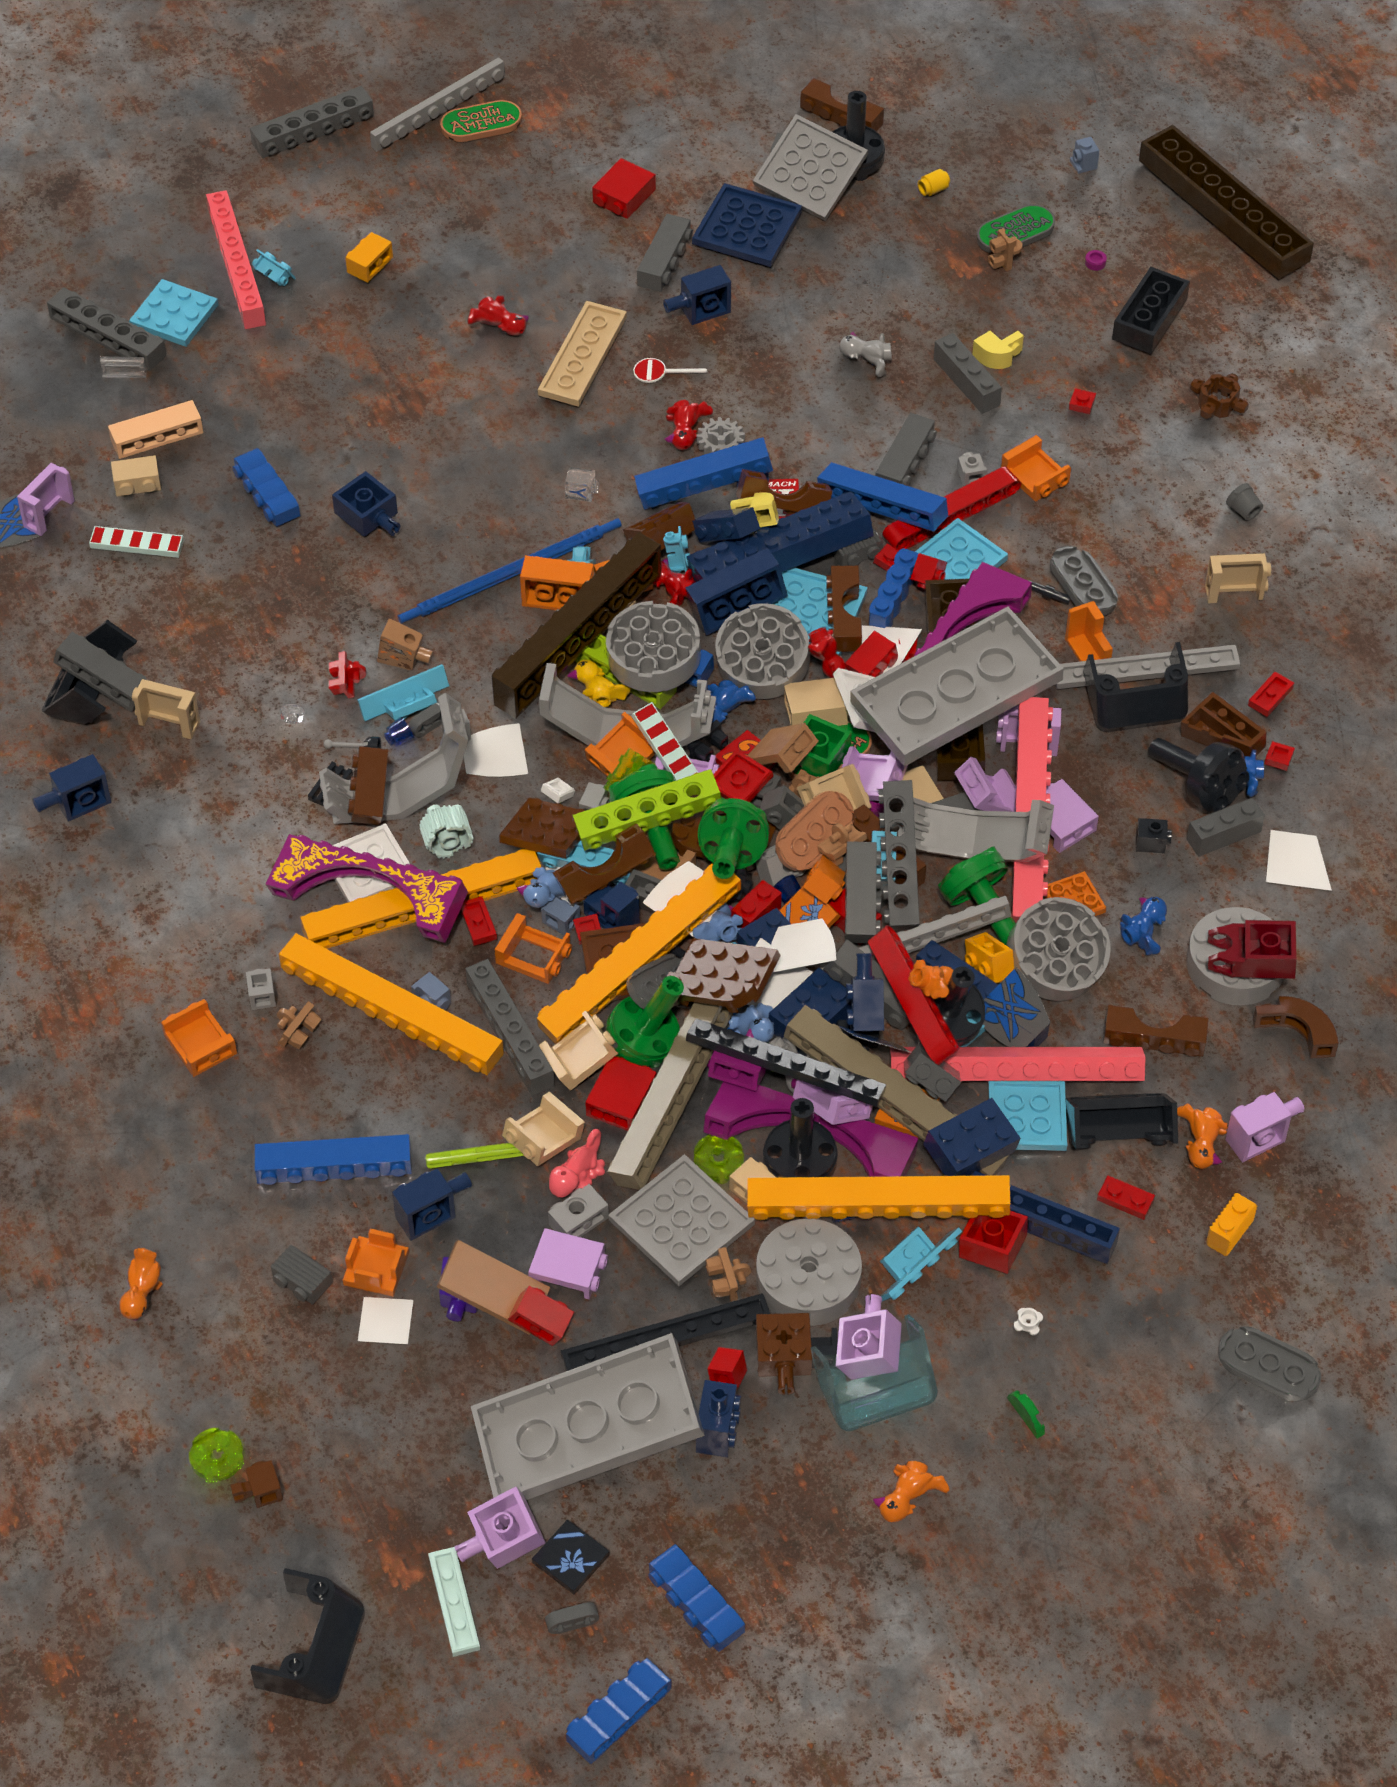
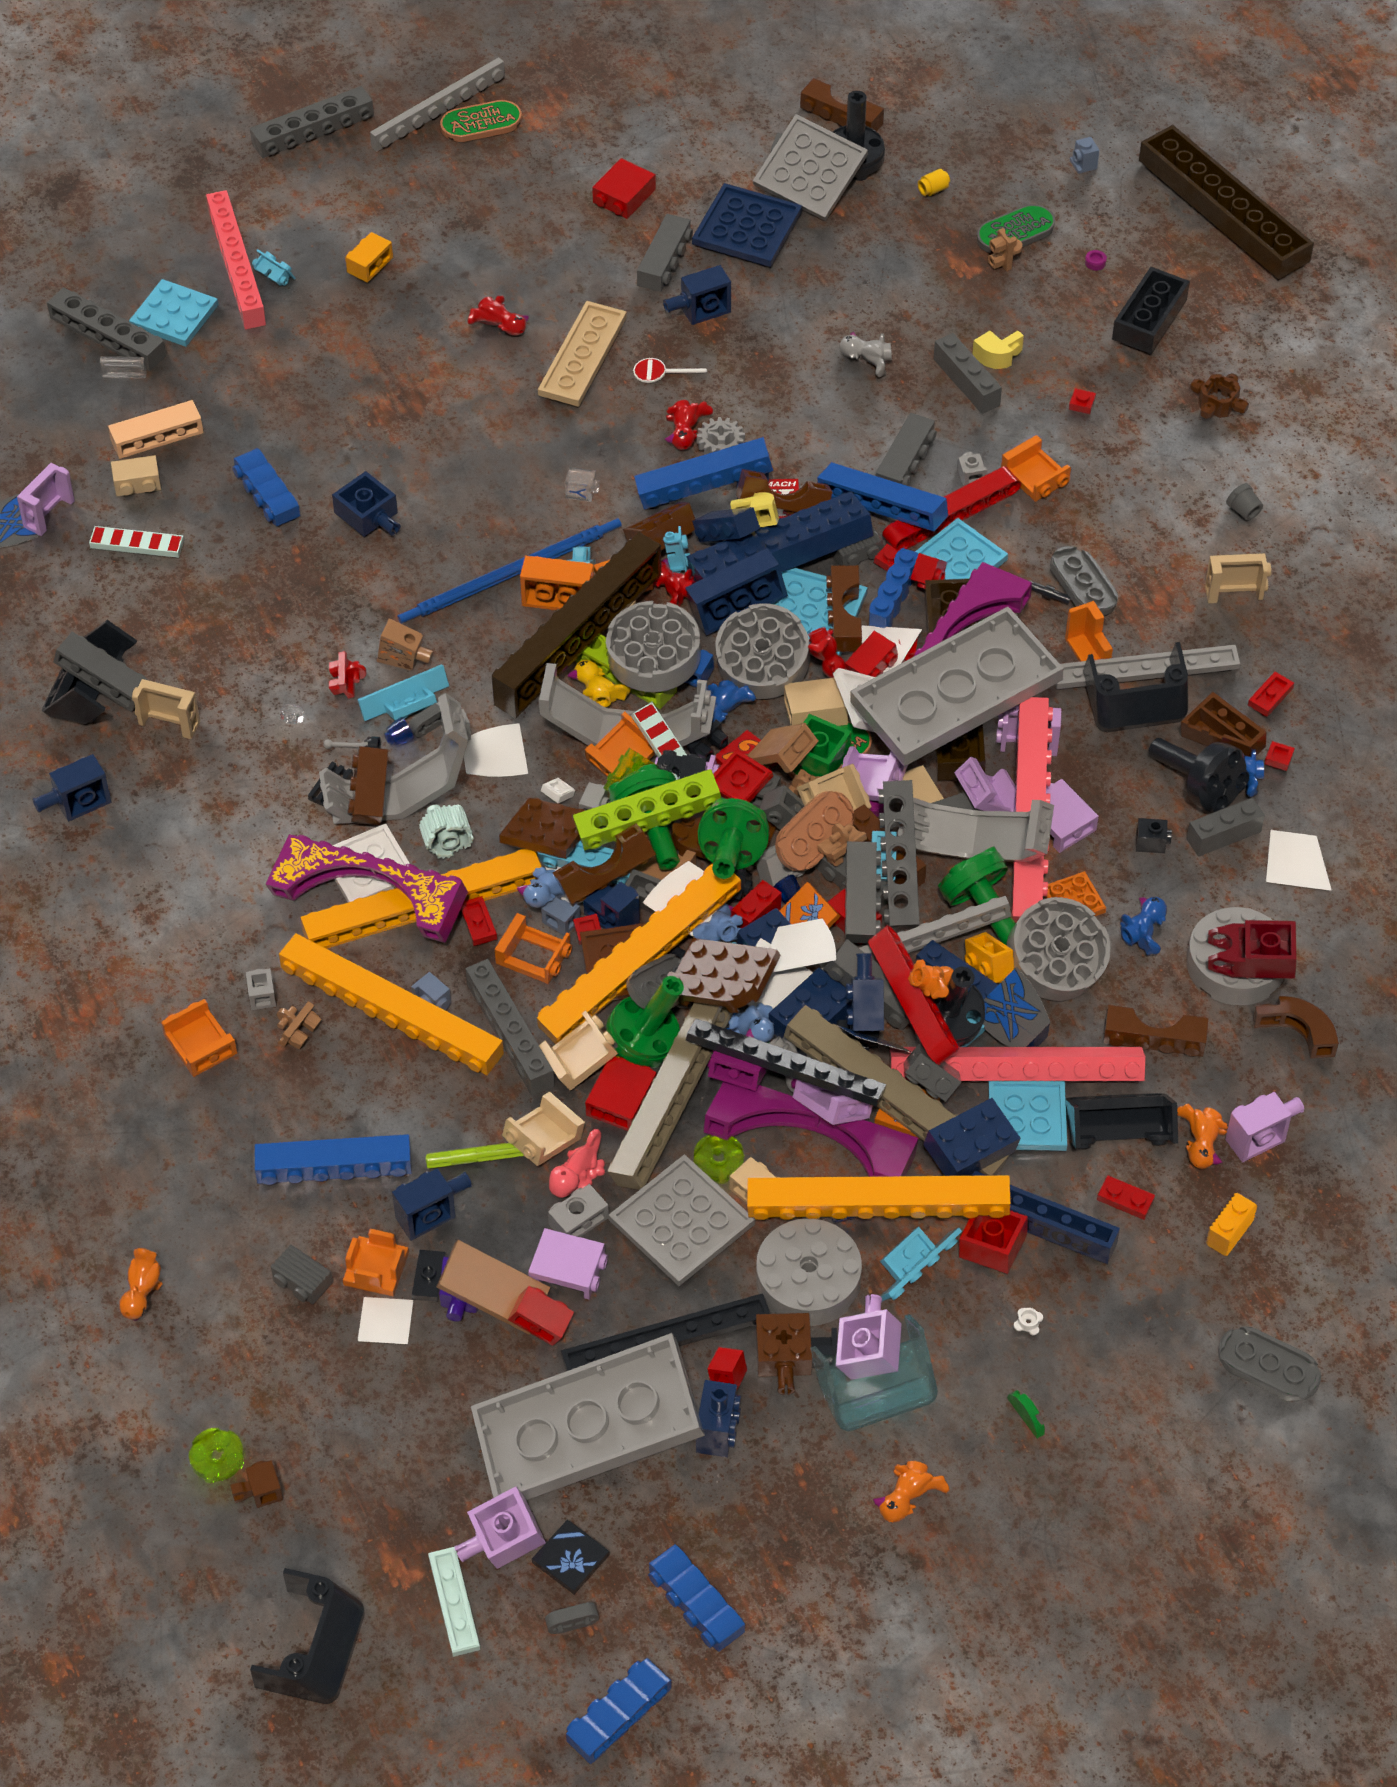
(428, 1275): none -> black plate
(681, 765): none -> black brick
(727, 1285): medium nougat hips -> none
(800, 1145): black piece -> none
(825, 880): orange brick -> none

